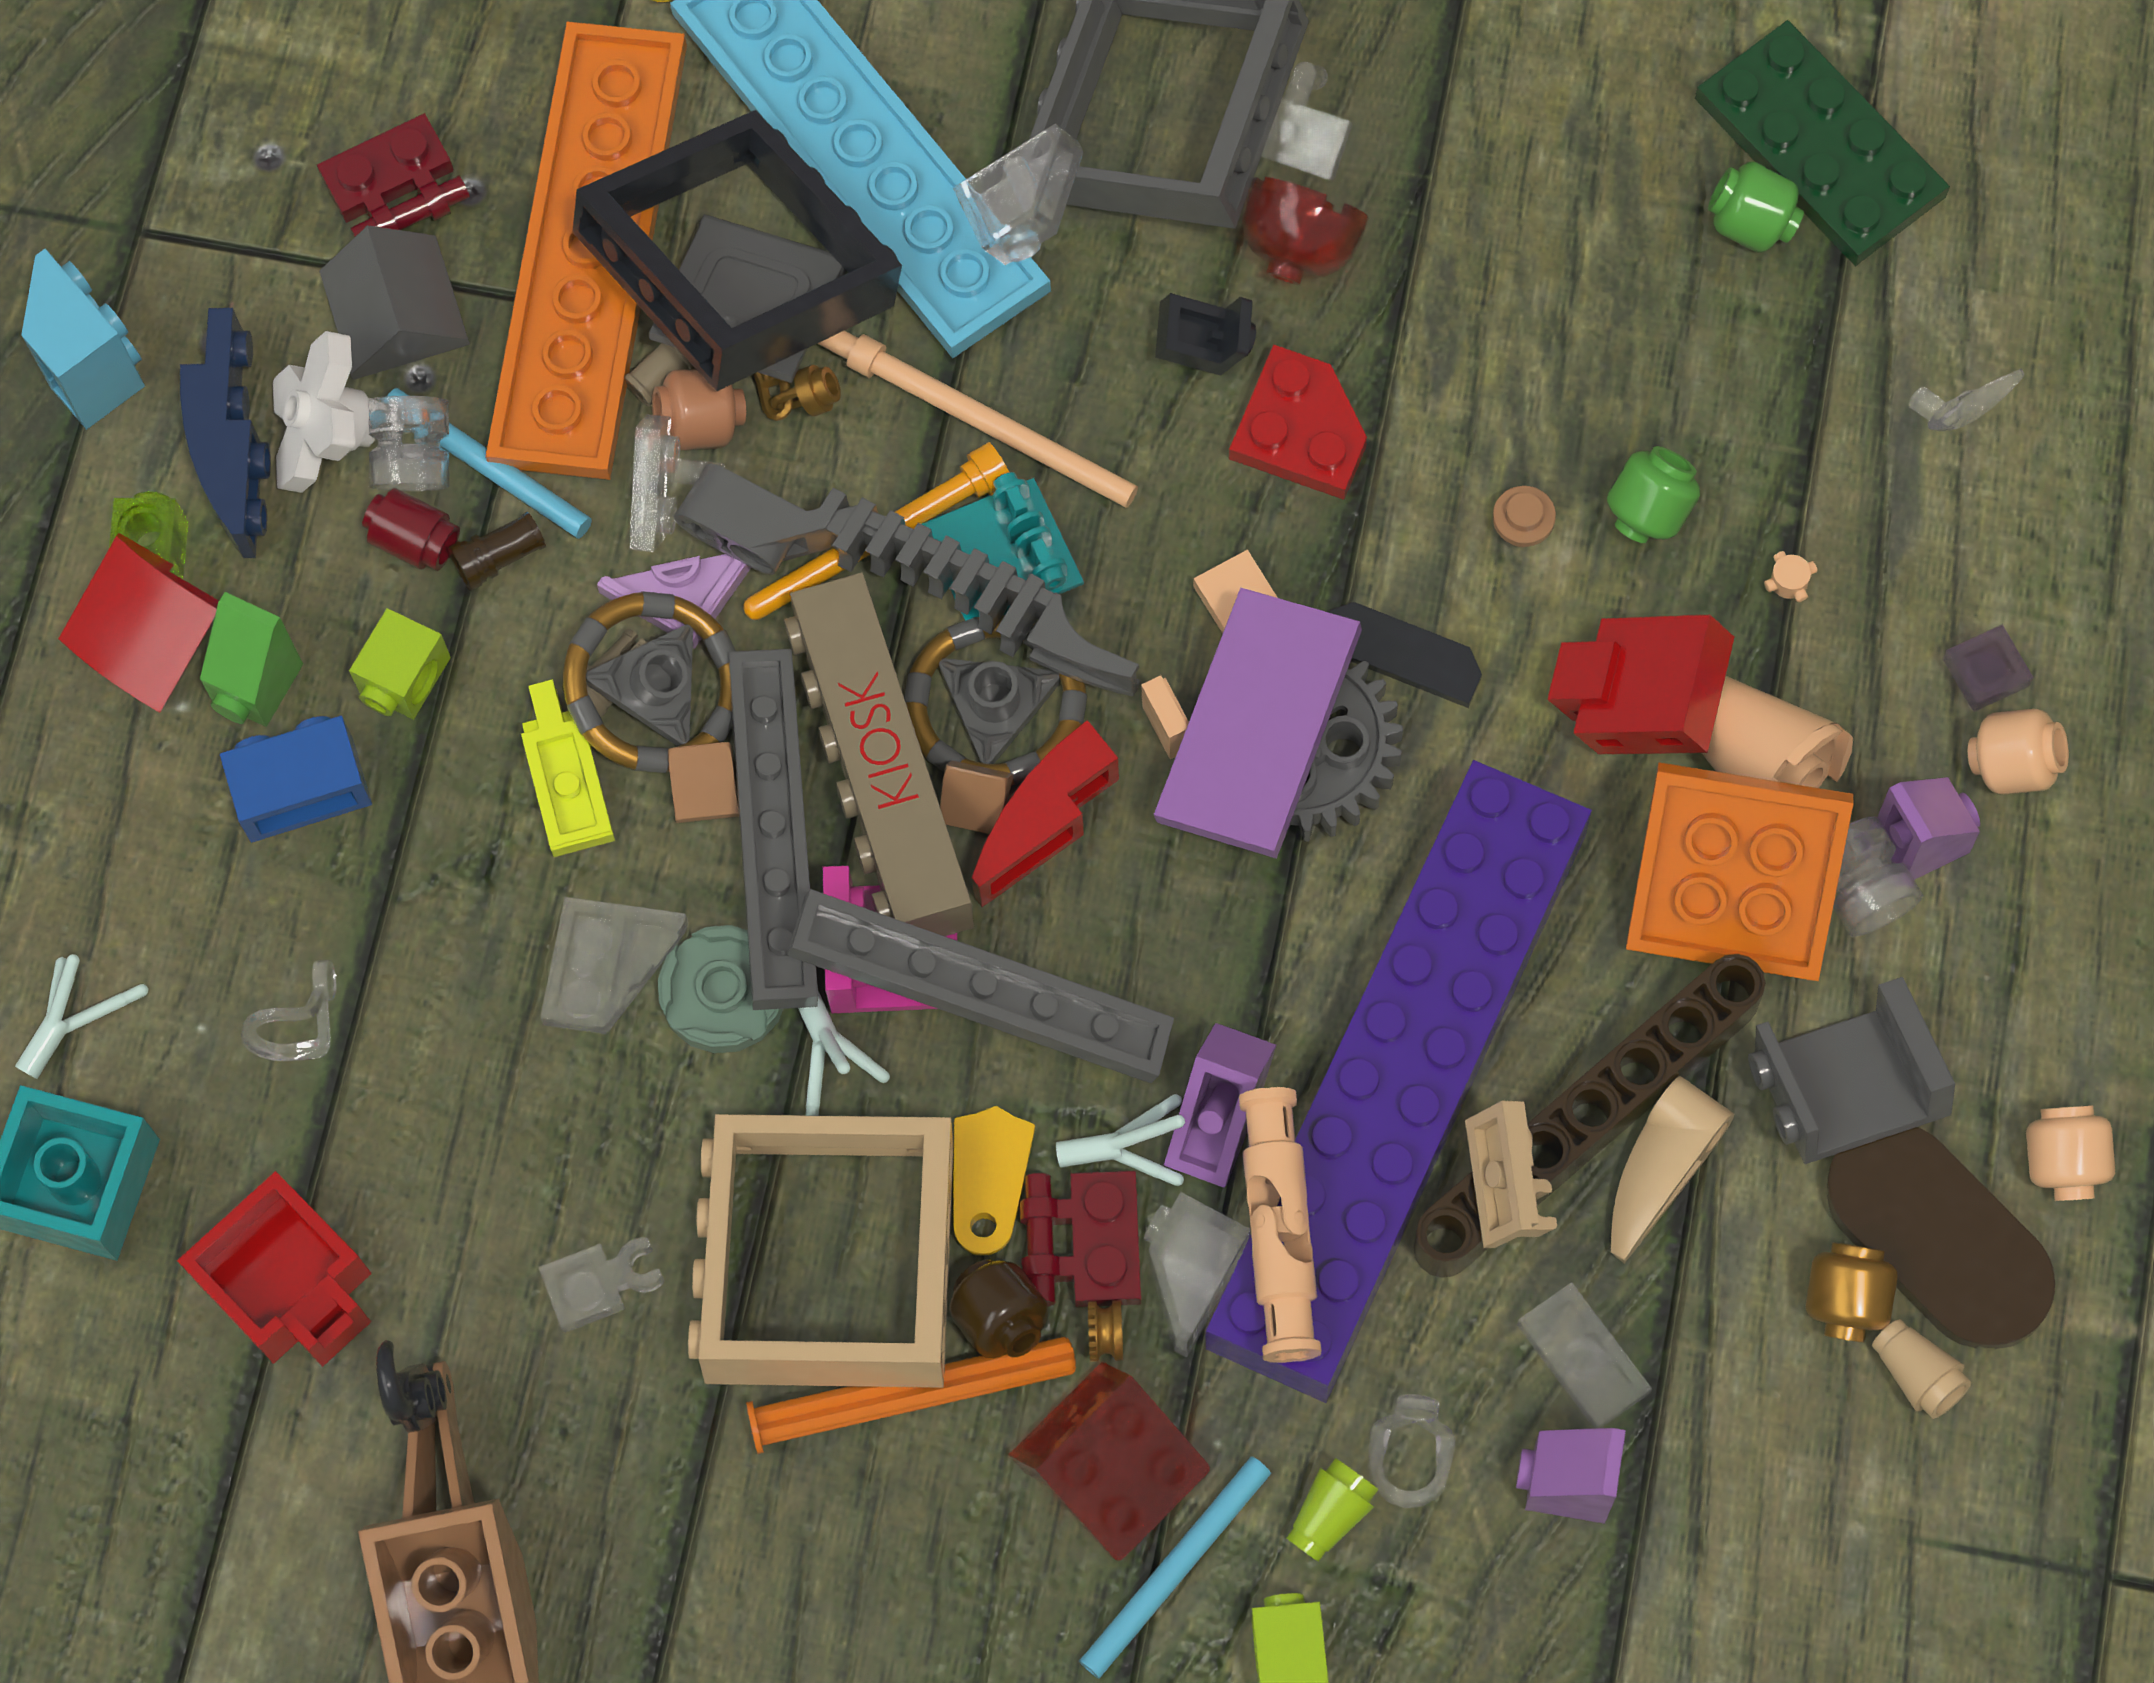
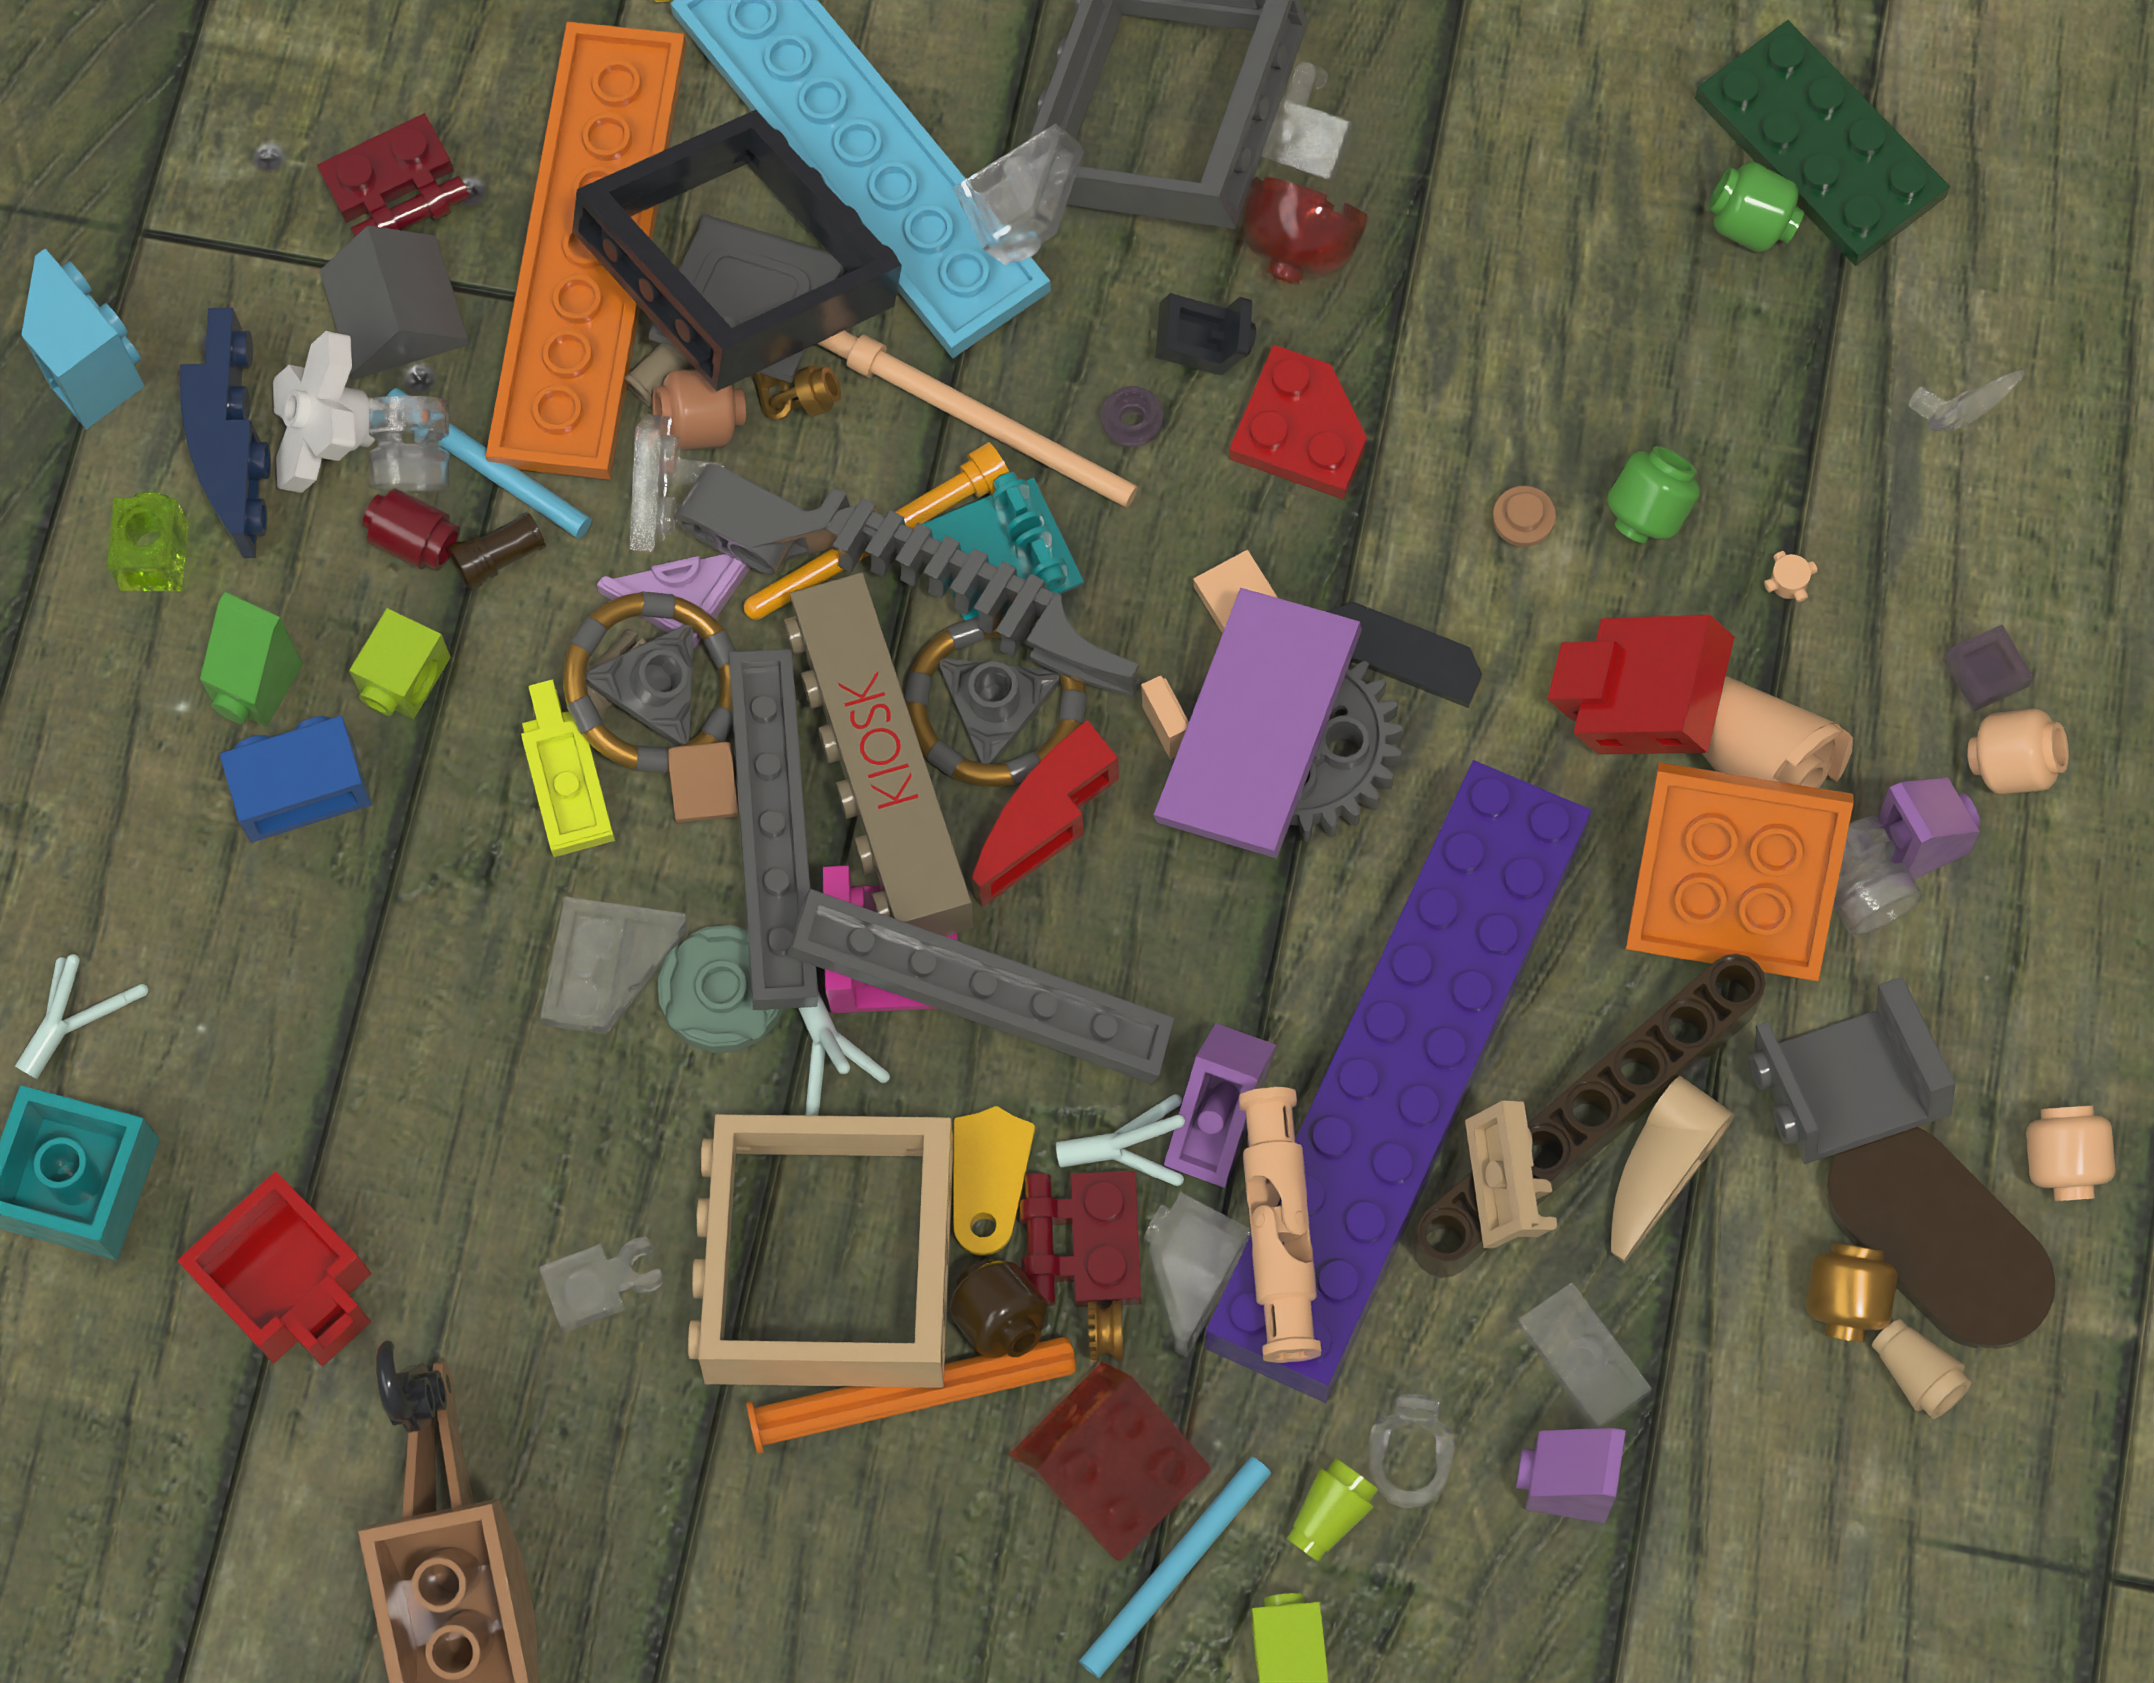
(139, 623): red slope -> none
(323, 991): clear piece -> none
(974, 796): medium nougat slope -> none
(1132, 400): none -> plate

